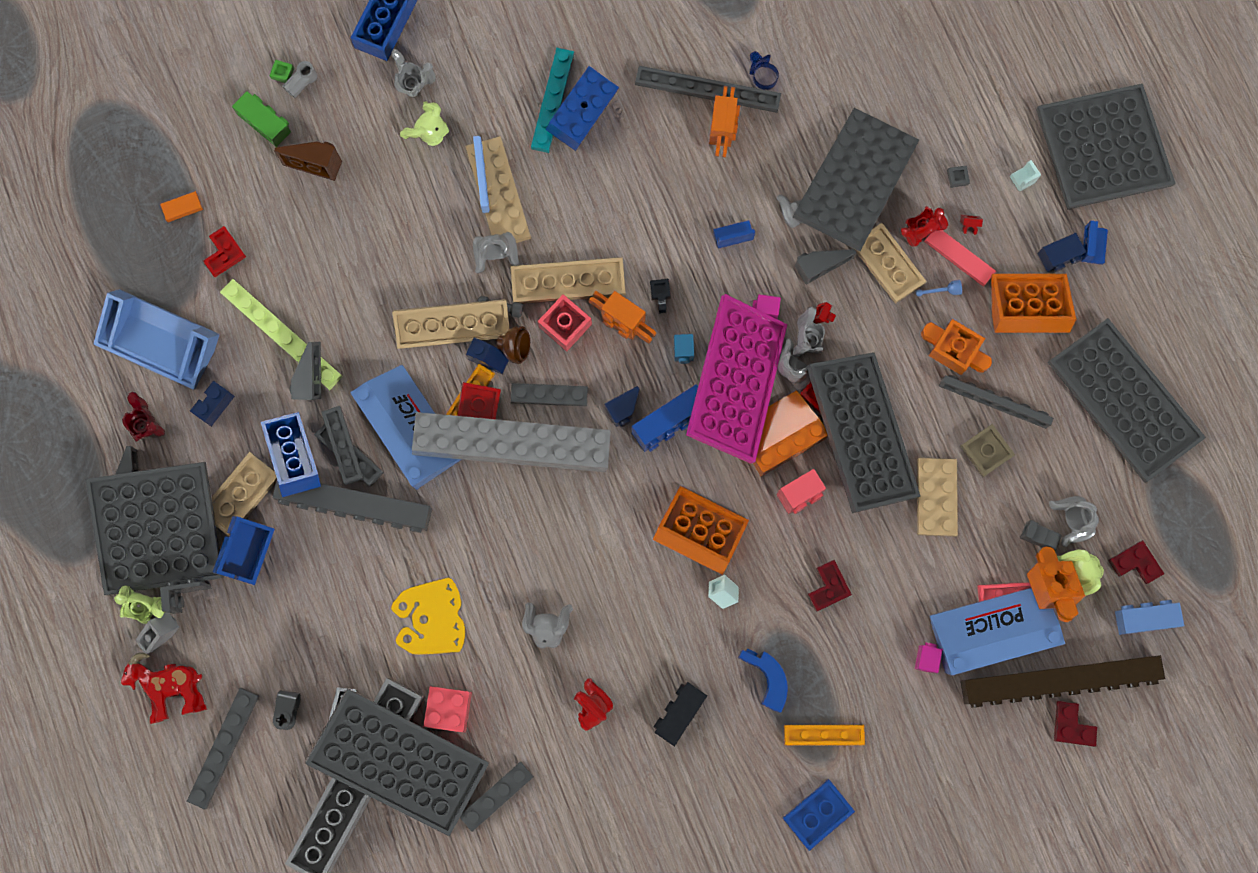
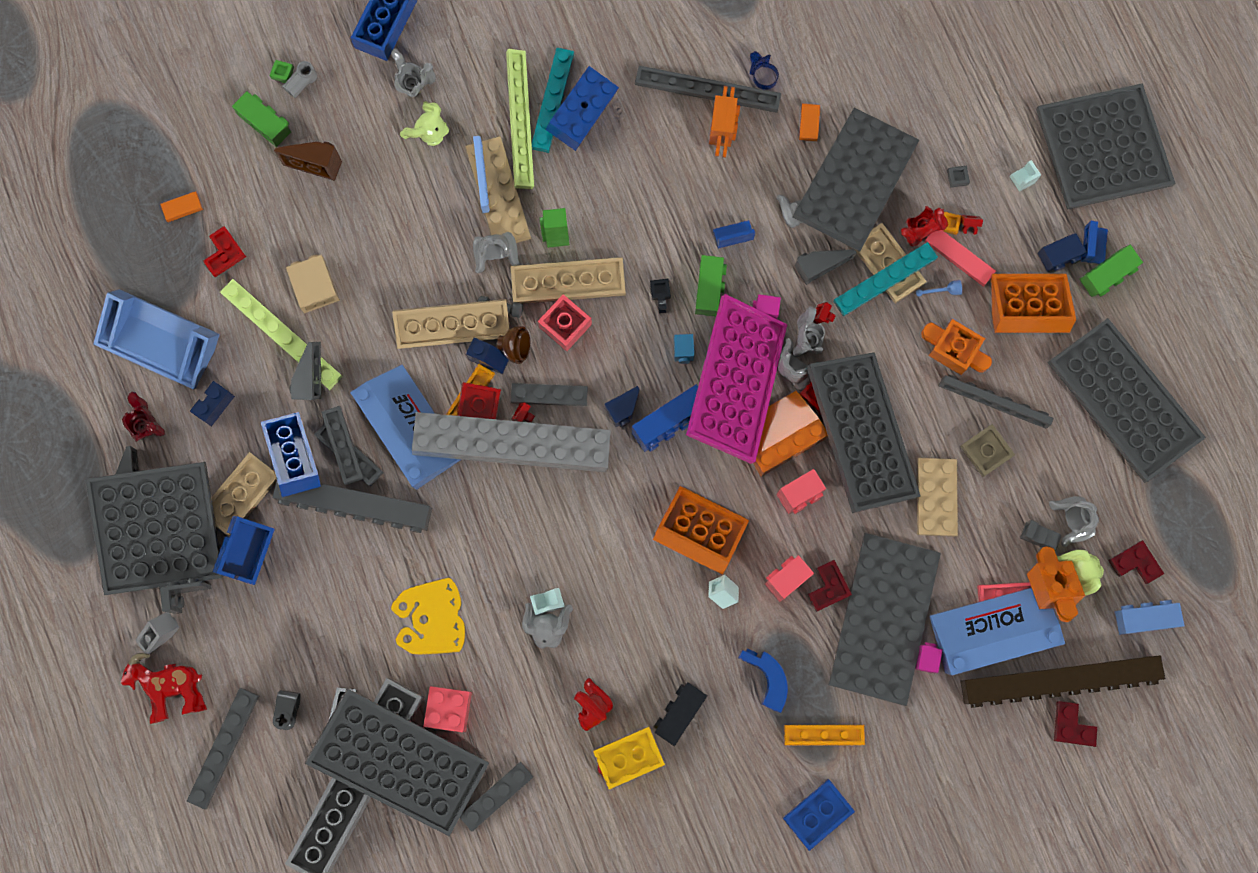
(130, 600): yellowish green hair -> none
(312, 283): none -> tan brick
(520, 119): none -> yellowish green plate
(522, 413): none -> red tile
(547, 601): none -> light aqua panel
(554, 227): none -> bright green brick
(623, 316): orange brick -> none
(628, 758): none -> yellow piece
(710, 285): none -> bright green brick
(788, 579): none -> coral brick
(809, 122): none -> orange tile
(885, 279): none -> teal plate
(885, 619): none -> dark grey plate
(954, 223): none -> light orange tile
(1111, 271): none -> bright green brick

